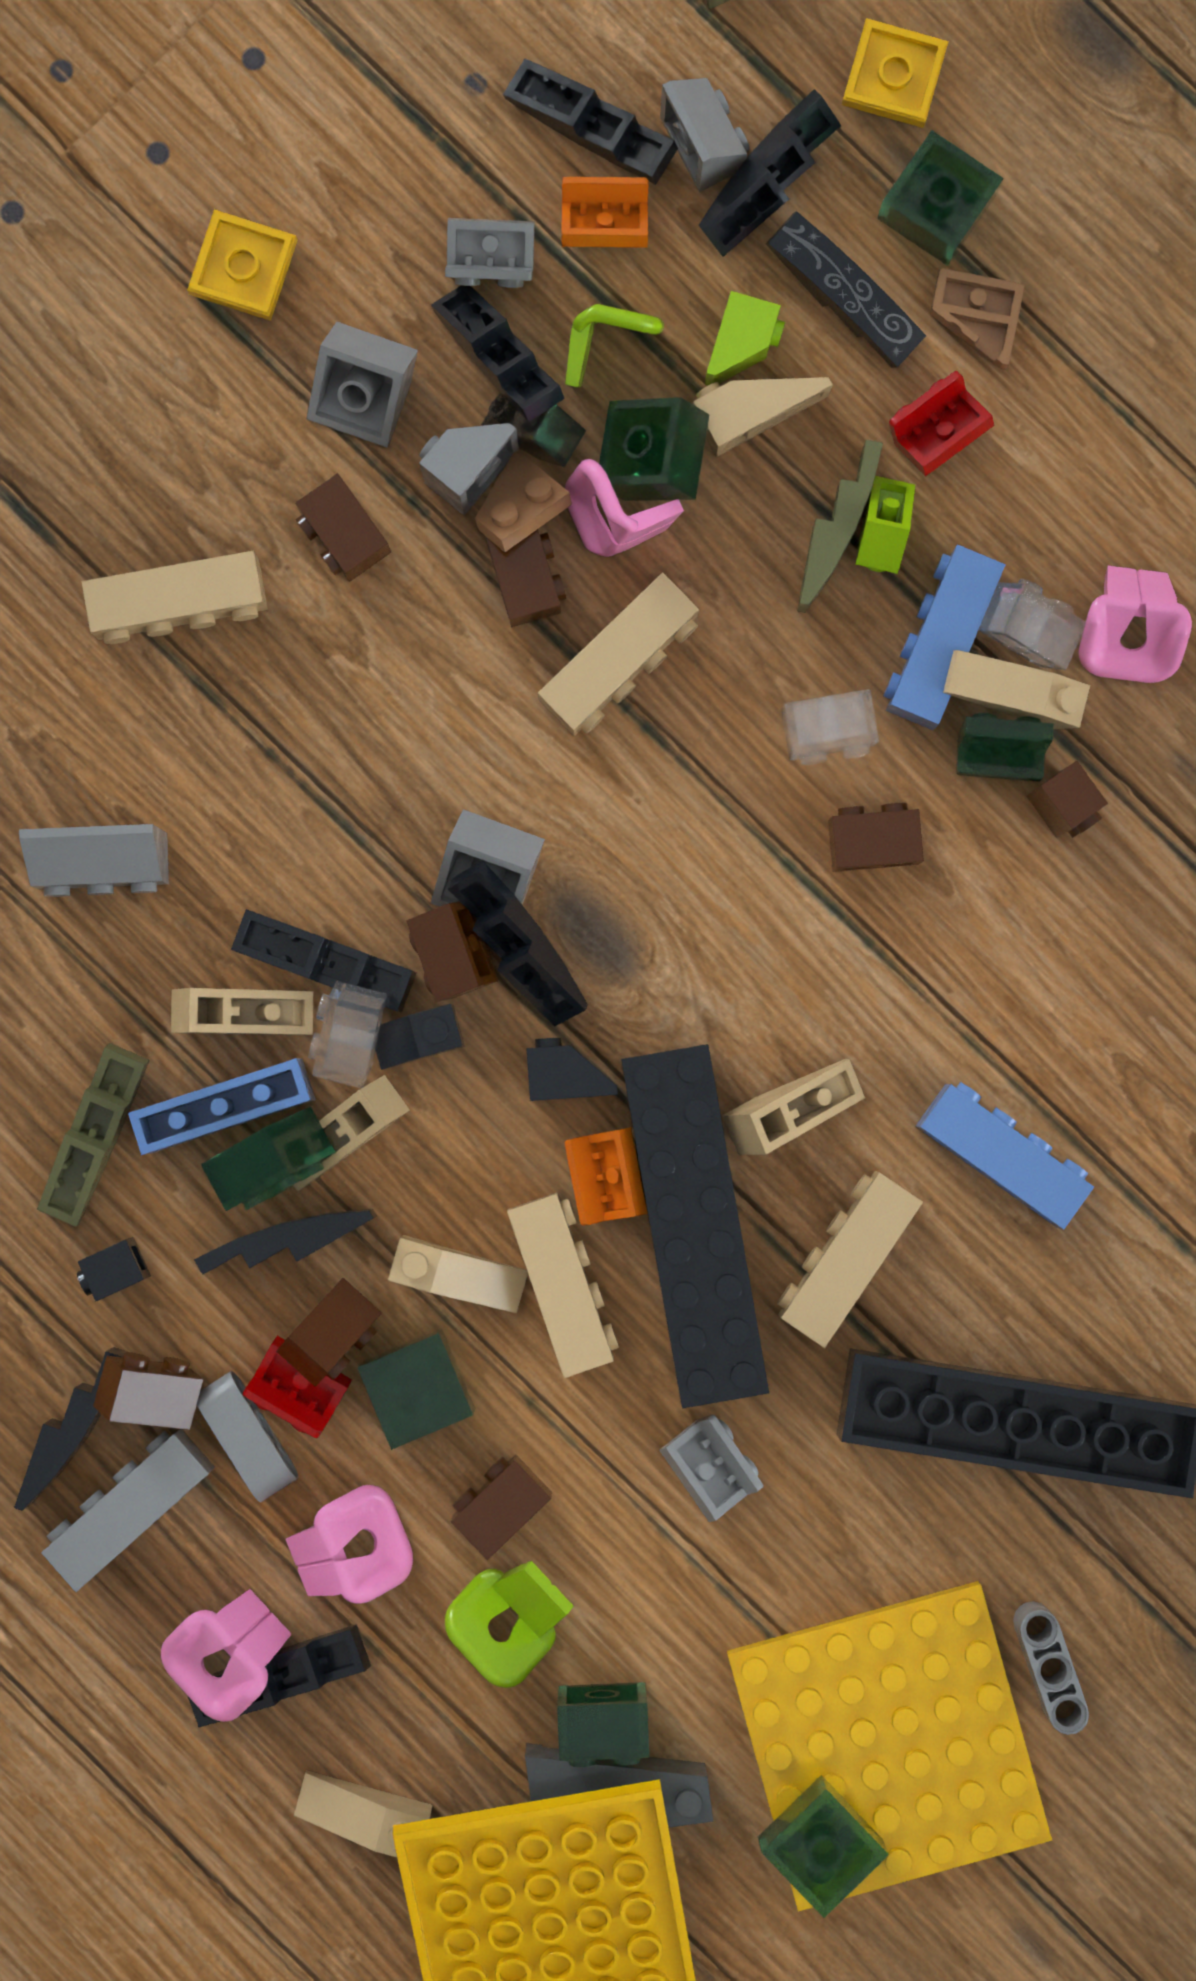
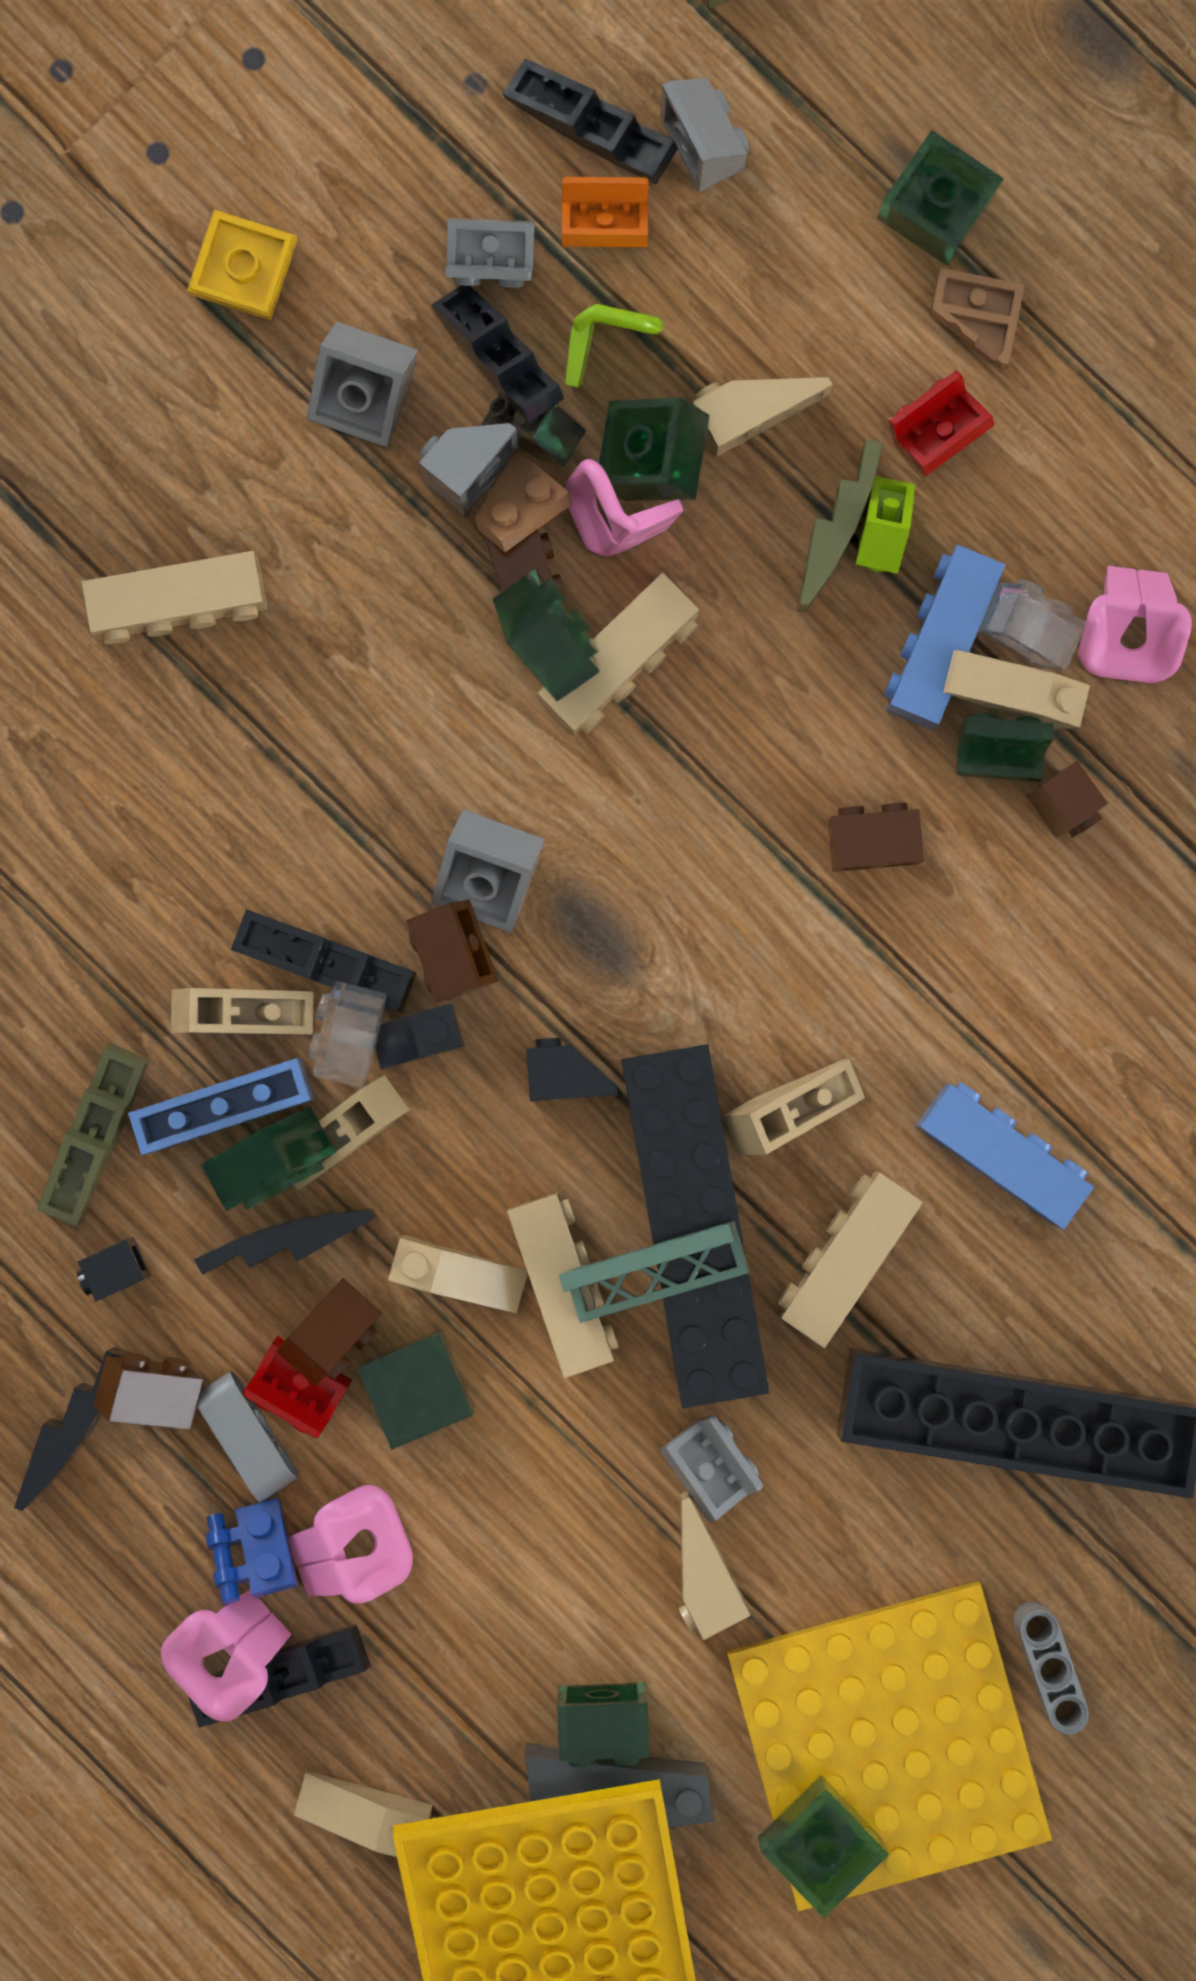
(95, 858): light grey slope -> none
(128, 1509): light grey brick -> none
(265, 1551): none -> blue plate
(342, 527): reddish brown brick -> none
(500, 1505): reddish brown brick -> none
(525, 951): black slope -> none
(533, 1635): lime piece -> none
(547, 634): none -> clear green brick
(605, 1176): orange bracket -> none
(643, 1258): none -> sand green fence
(707, 1585): none -> tan slope
(744, 336): lime slope -> none
(769, 169): black slope -> none
(830, 726): clear brick -> none
(846, 289): black slope -> none
(894, 73): yellow plate -> none

